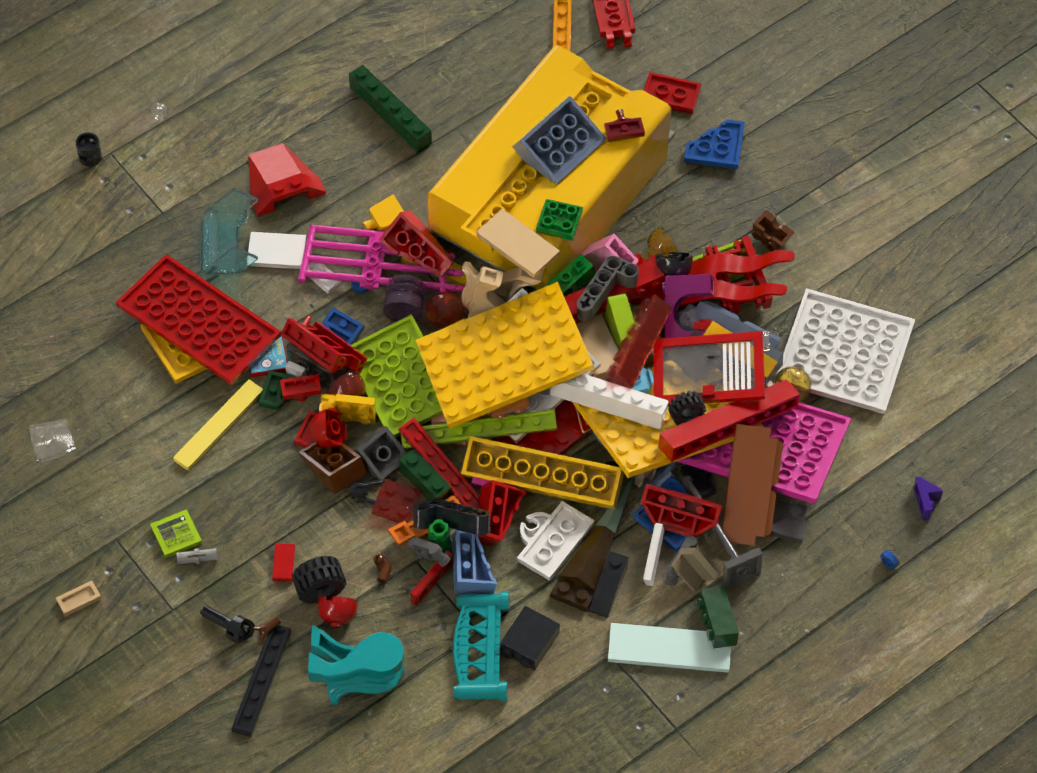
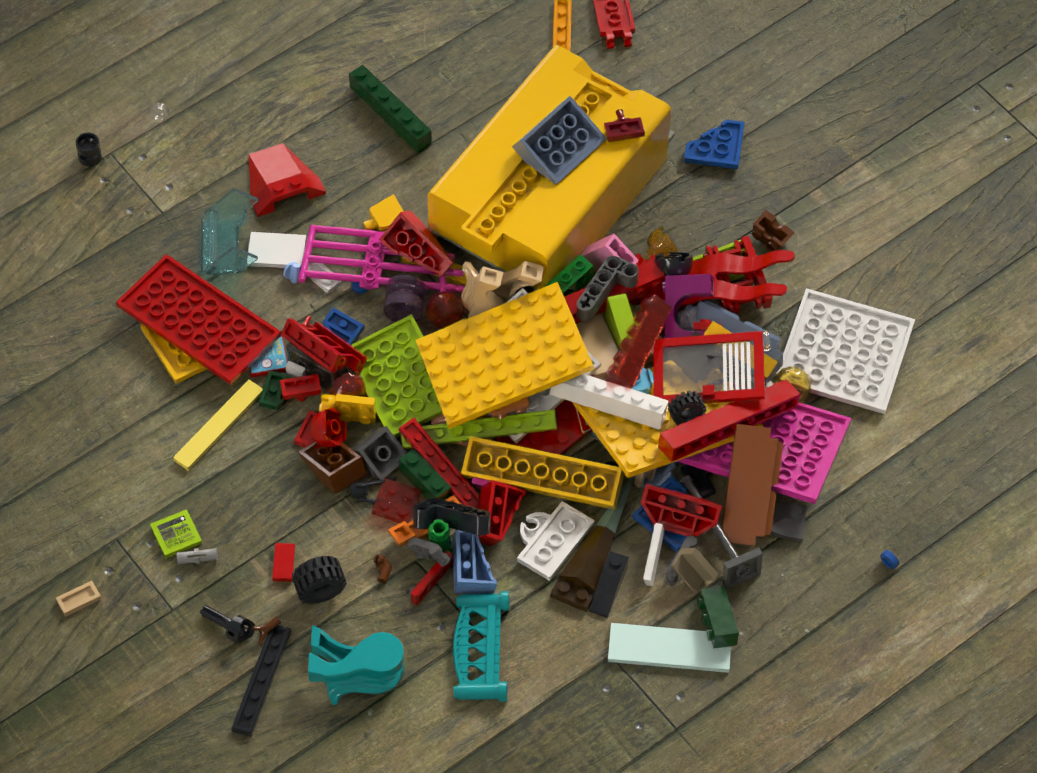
(51, 440): clear plate -> none
(291, 271): none -> light blue plate
(337, 610): red cylinder -> none
(518, 243): tan tile -> none
(529, 638): black brick -> none
(559, 219): green tile -> none
(676, 92): red tile -> none
(925, 495): dark purple slope -> none

